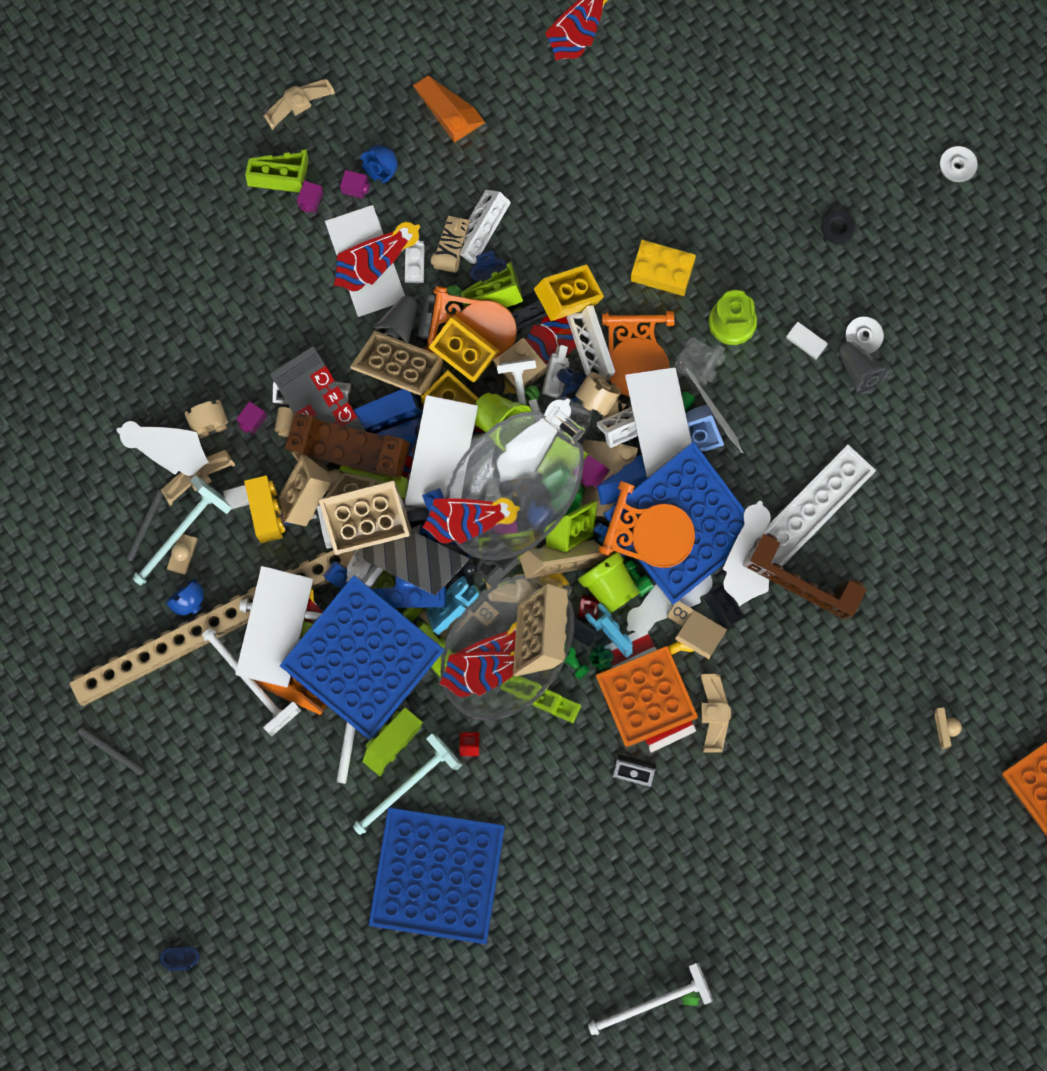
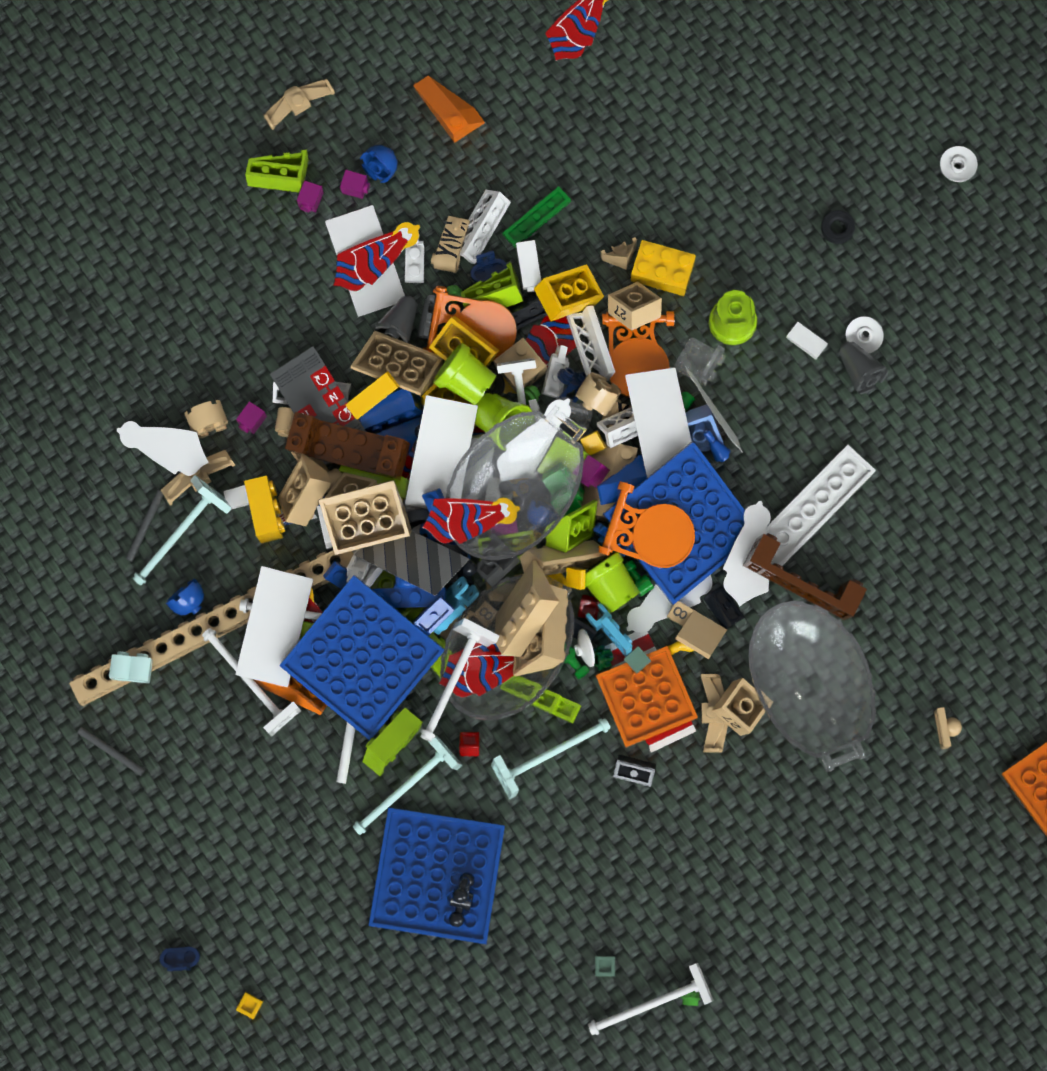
(130, 668): none -> light aqua brick
(182, 554): tan tile -> none
(249, 1005): none -> yellow tile
(372, 395): none -> yellow tile
(433, 615): none -> plate
(461, 899): none -> black piece
(464, 375): none -> lime piece
(475, 634): none -> white tile
(507, 776): none -> light aqua tile
(524, 611): none -> tan slope
(528, 264): none -> white slope
(537, 217): none -> green plate
(575, 578): none -> yellow tile
(584, 648): none -> white dish
(593, 443): none -> yellow tile
(605, 966): none -> sand green tile
(620, 255): none -> tan slope
(634, 305): none -> tan brick
(637, 660): none -> sand green tile
(718, 449): none -> blue cone
(740, 707): none -> tan brick
(813, 681): none -> clear windscreen

